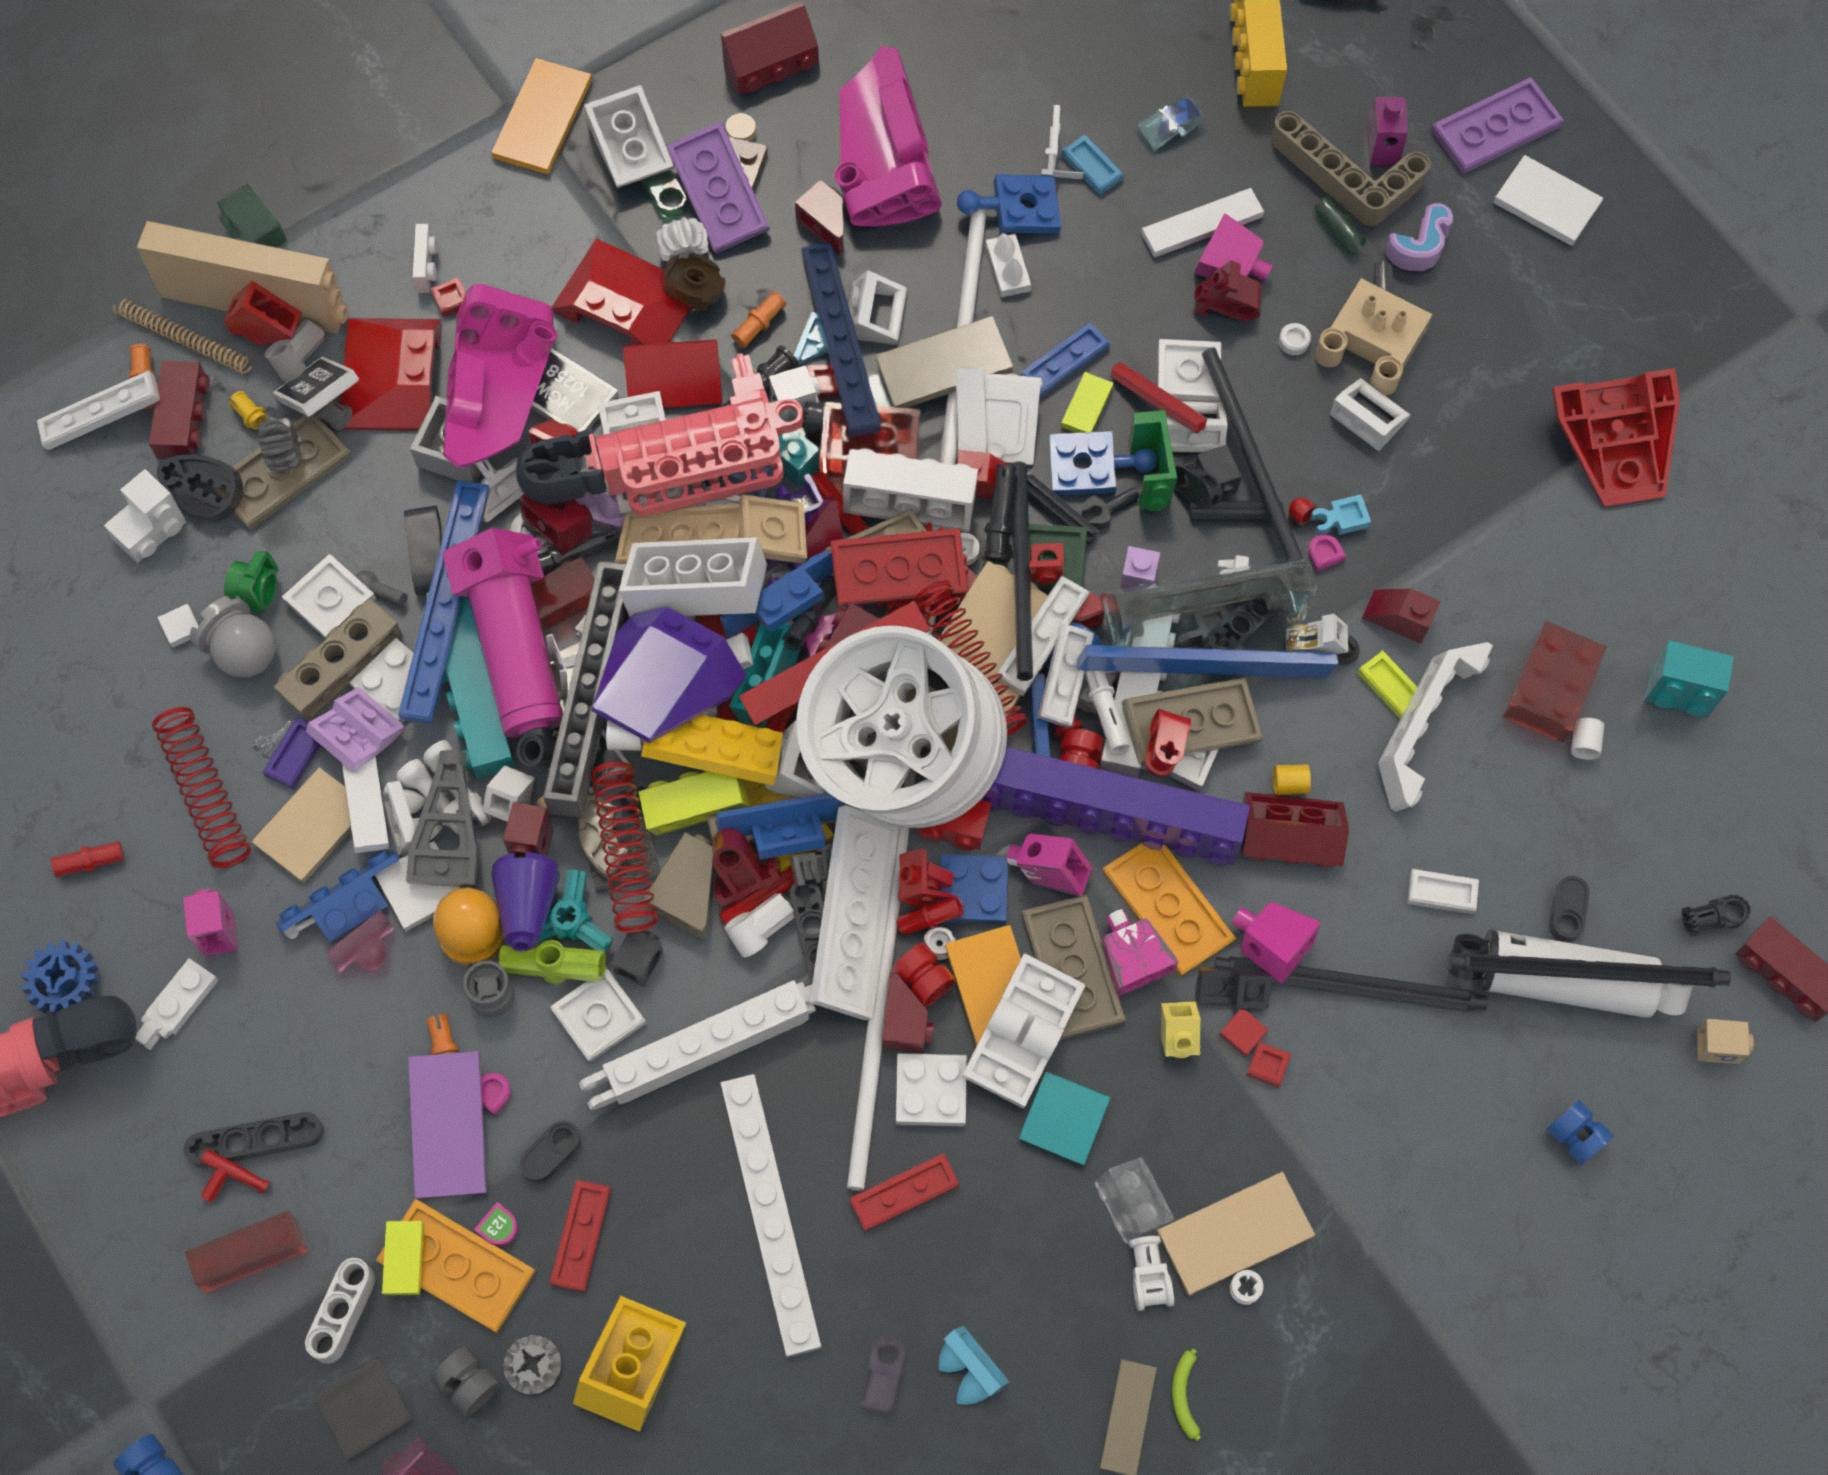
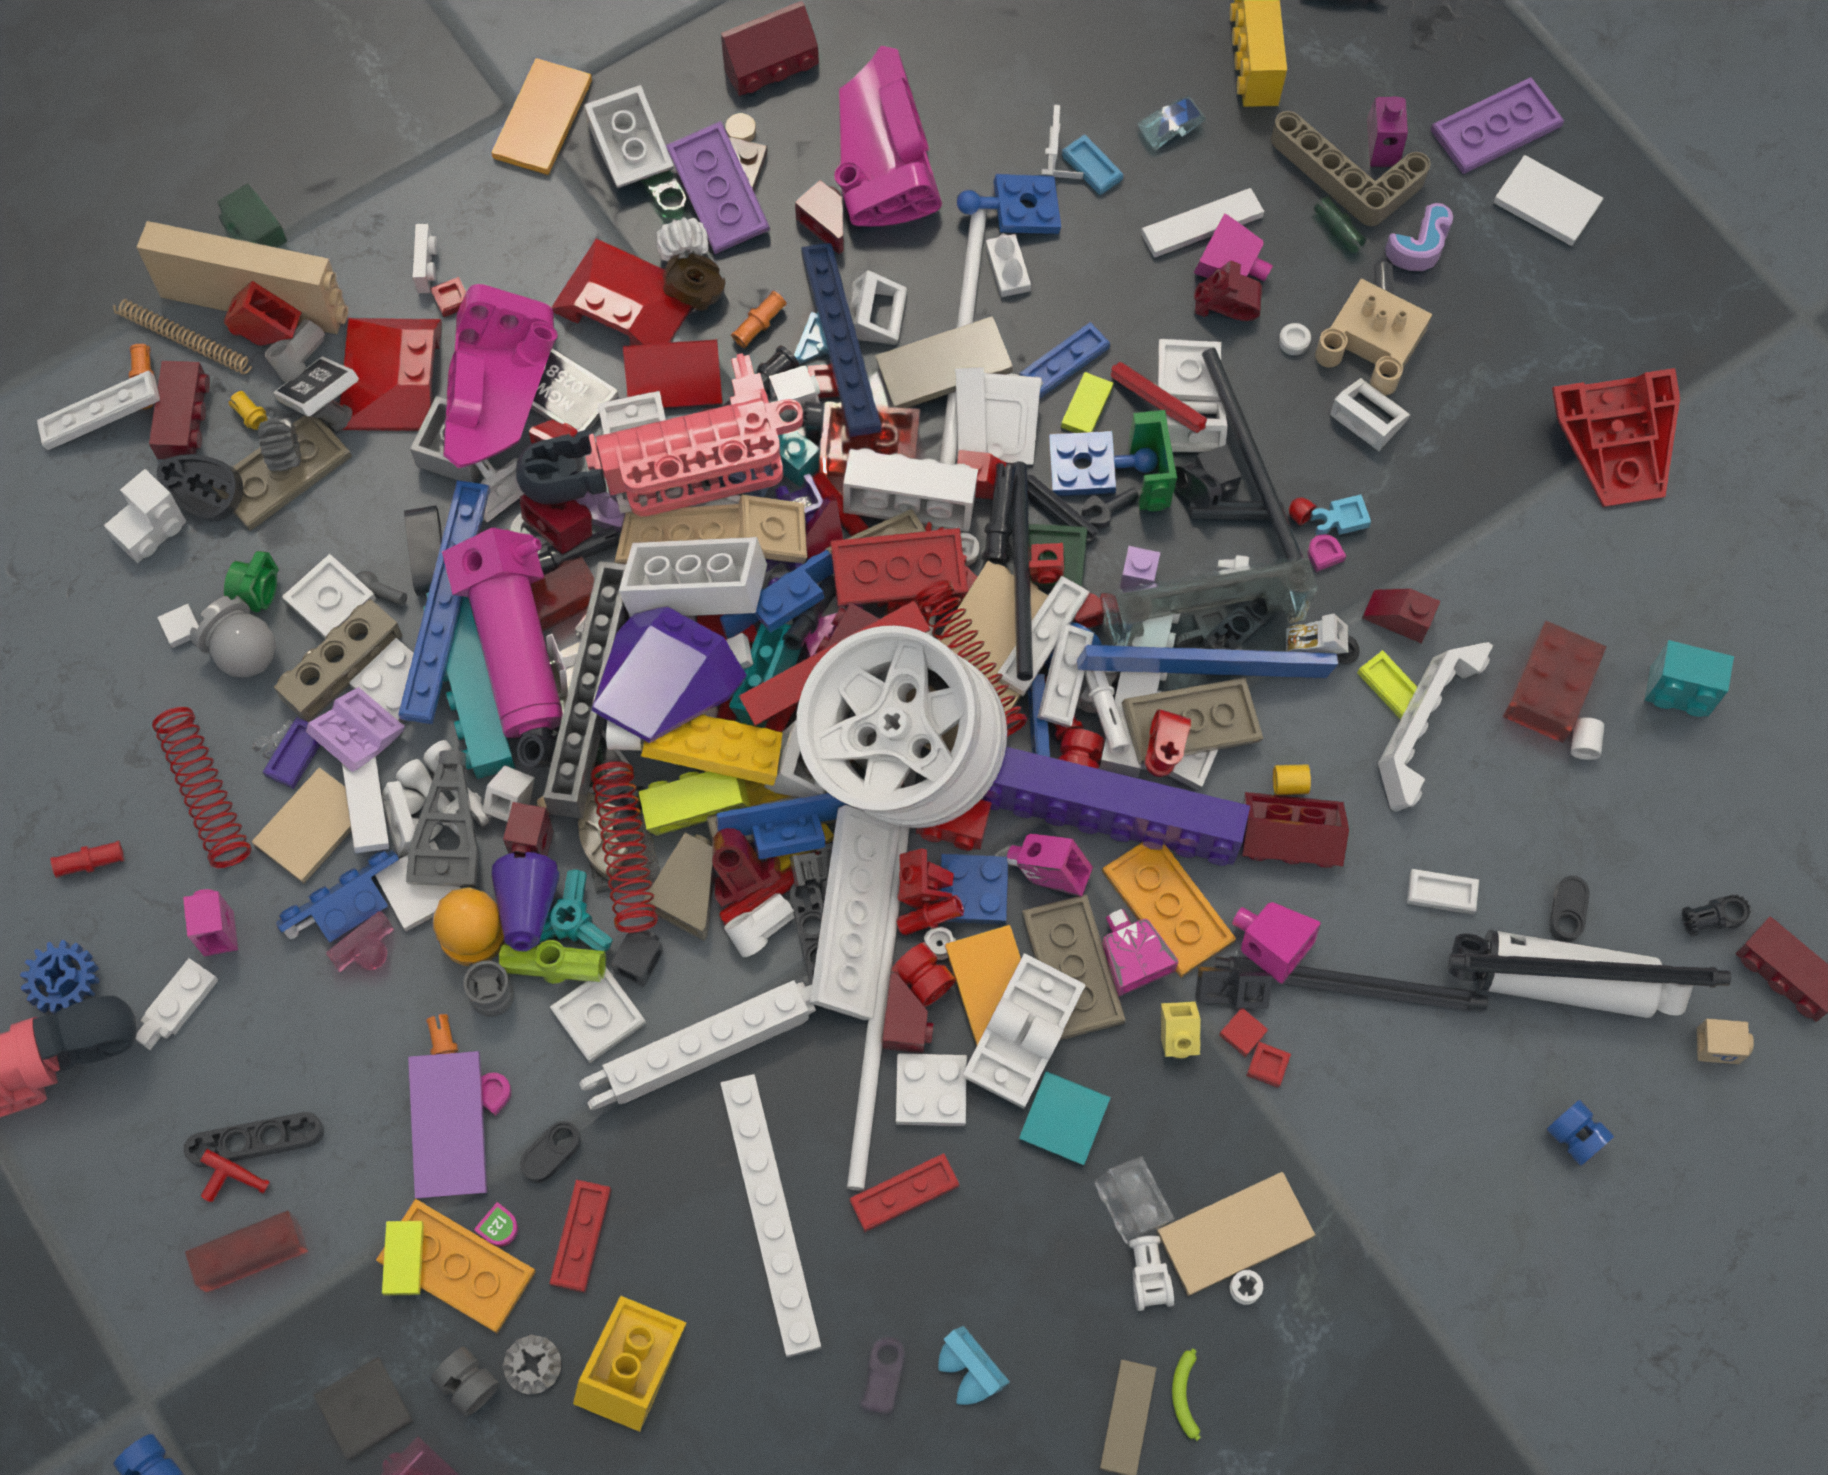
(340, 1329): white beam -> none

